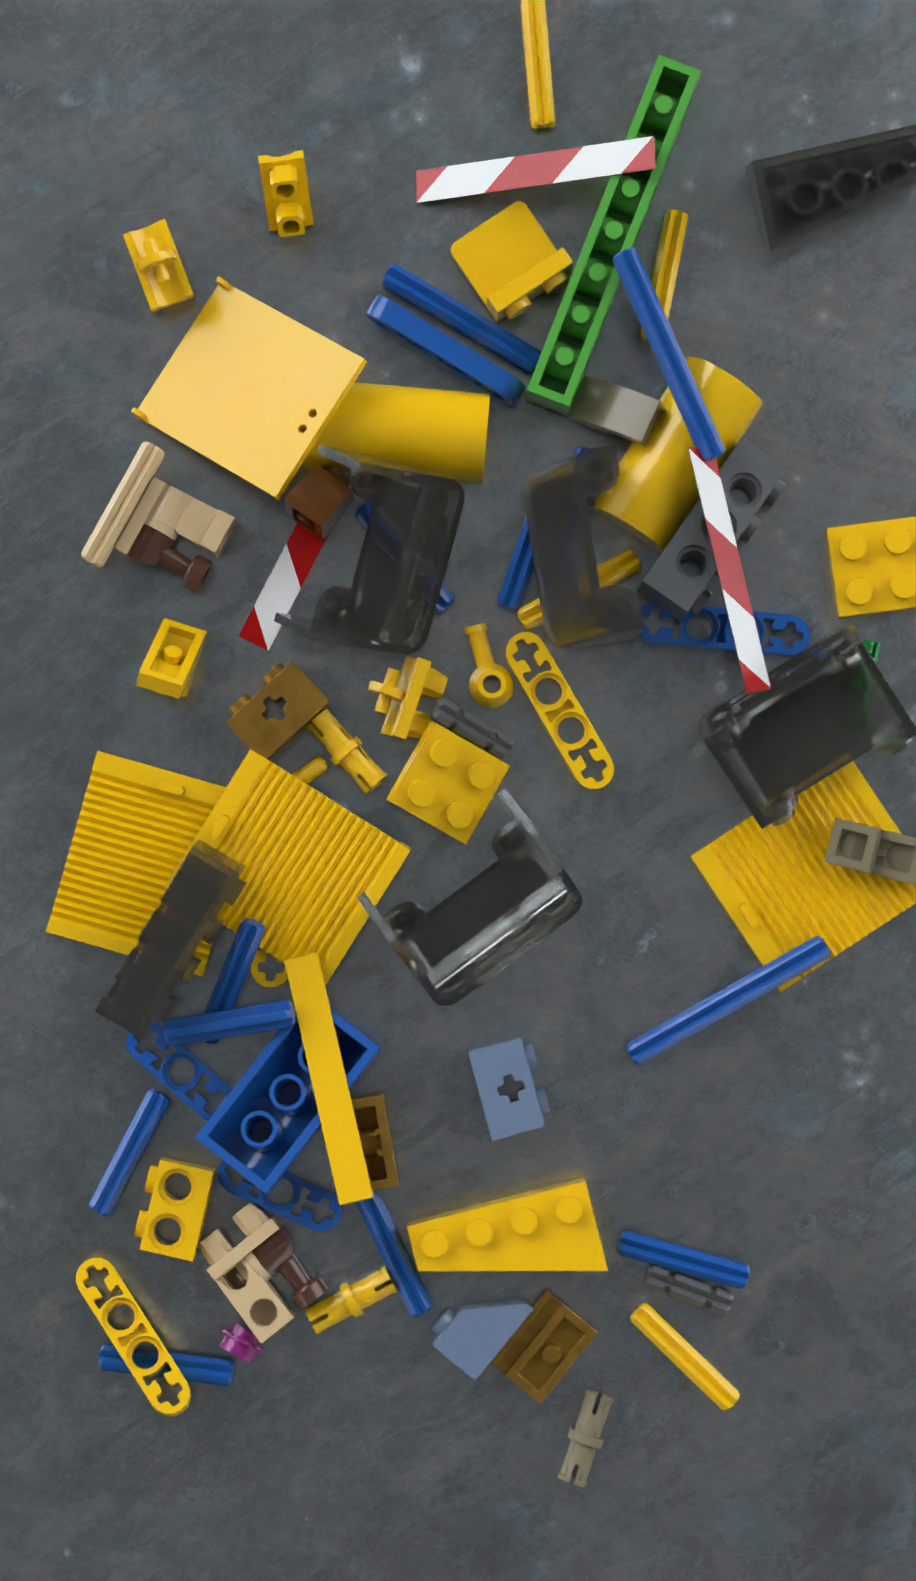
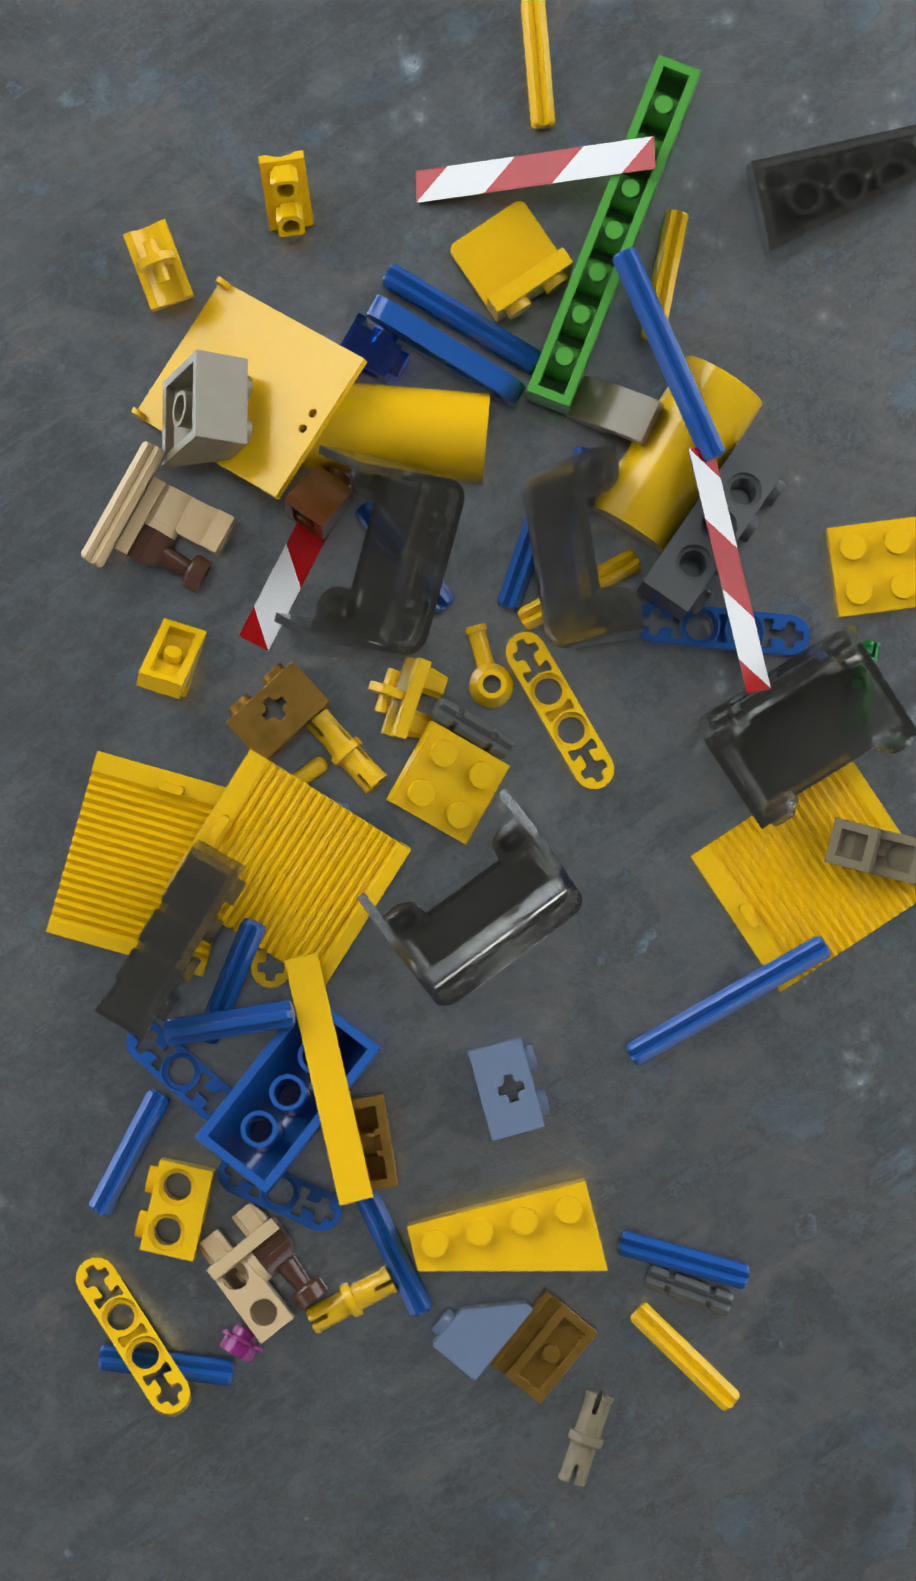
(206, 409): none -> slope
(378, 348): none -> clear blue brick

